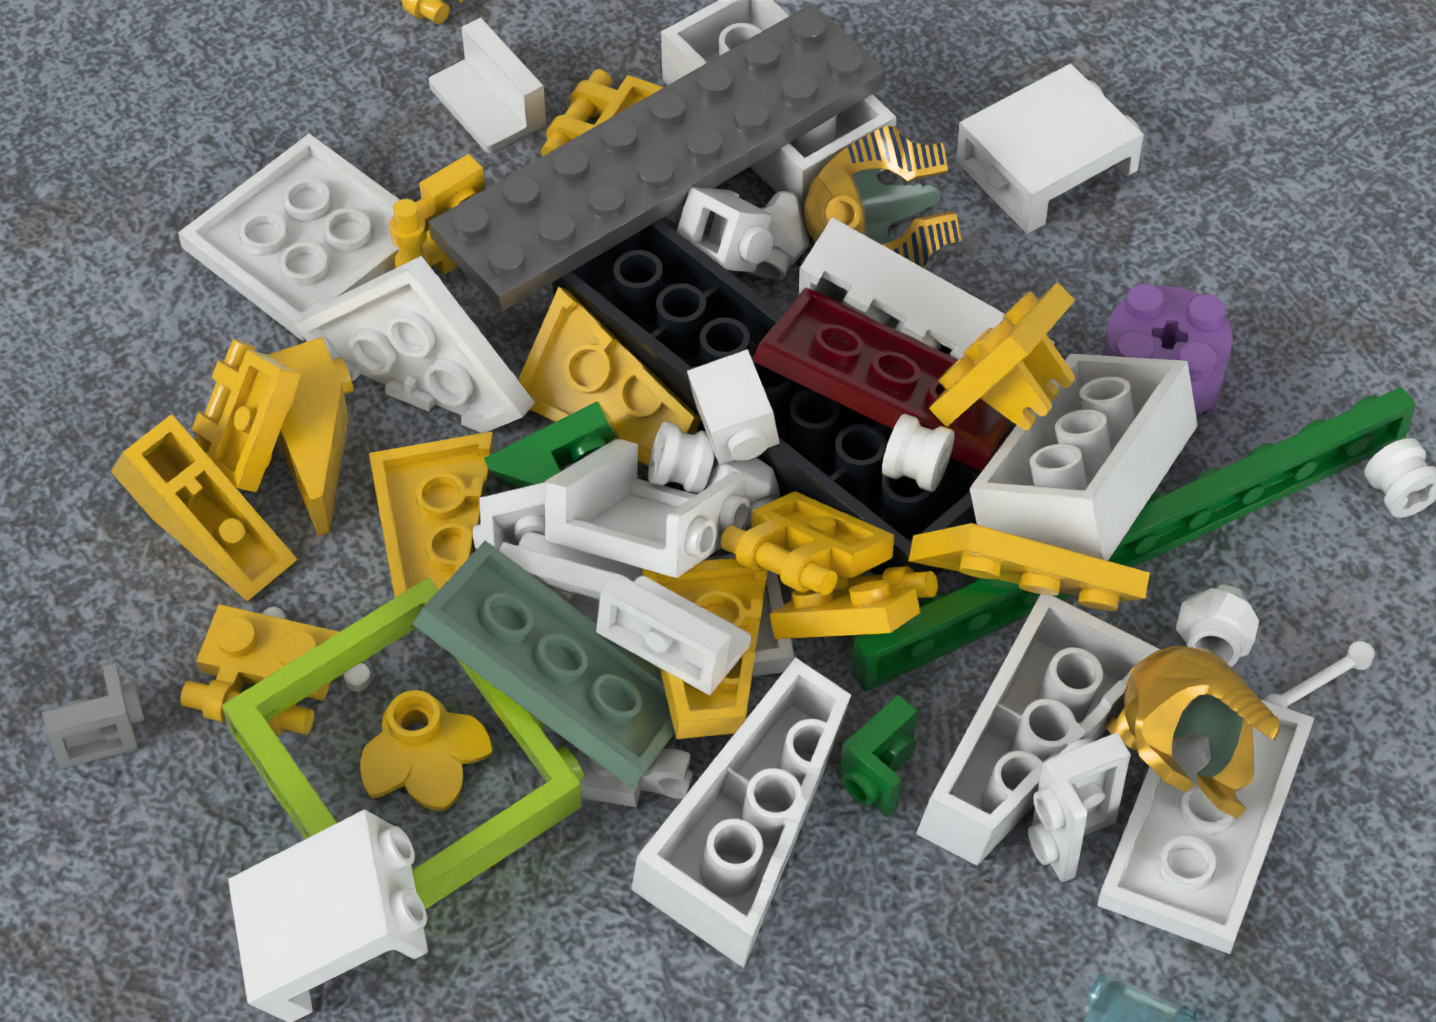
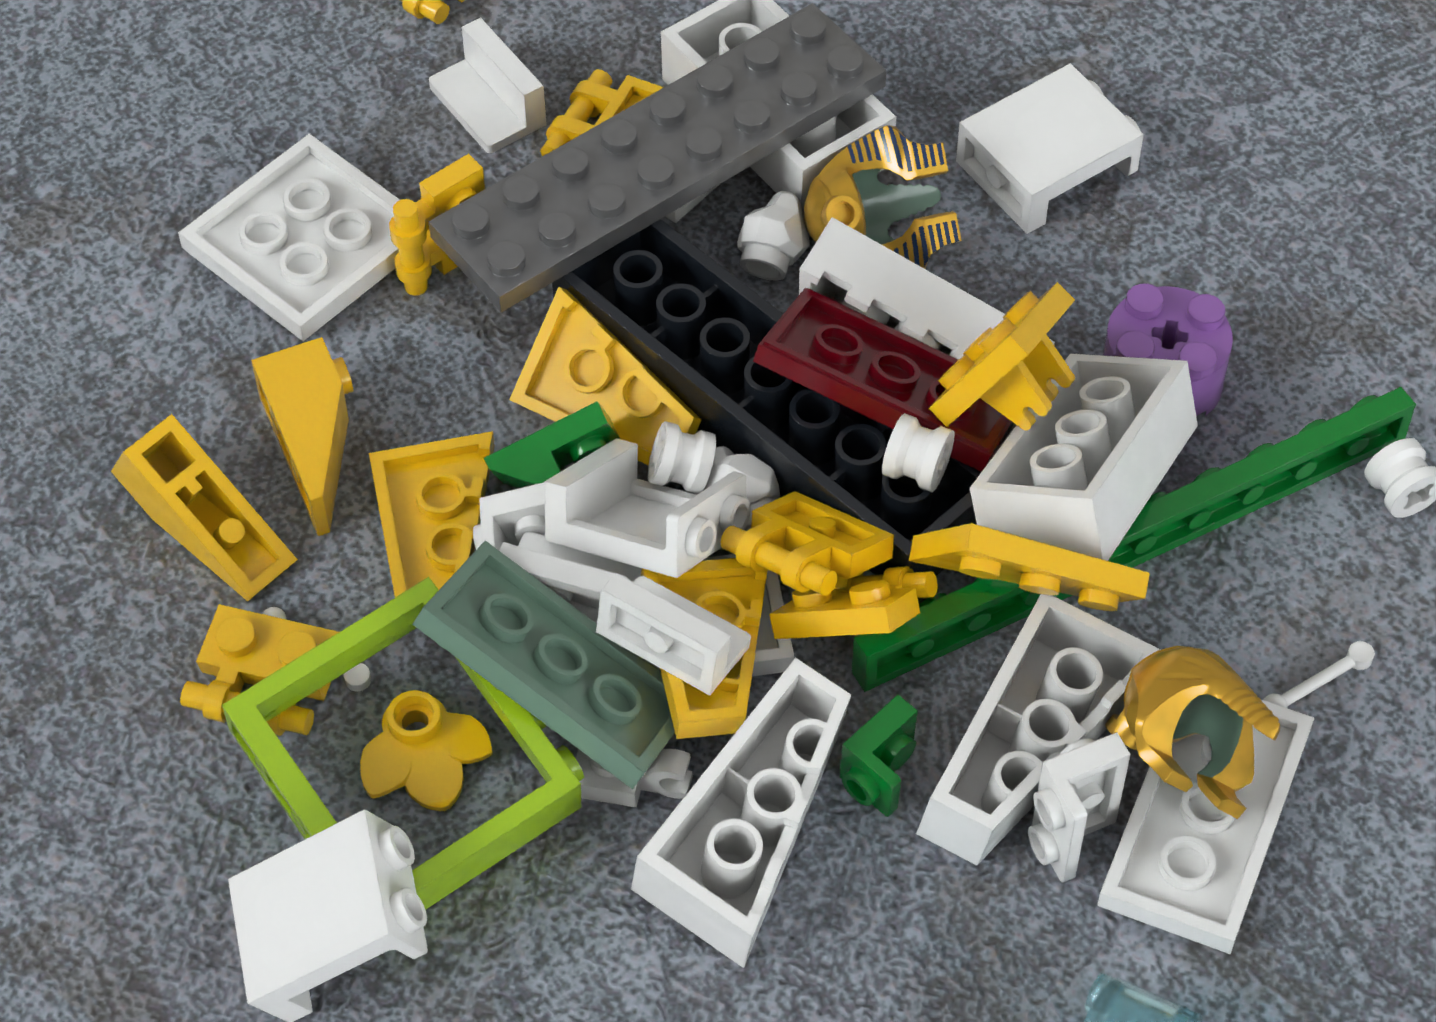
(95, 727): light grey bracket -> none
(245, 413): yellow plate -> none
(420, 346): white plate -> none
(733, 407): white brick -> none
(738, 232): white brick -> none
(1219, 622): white rock -> none

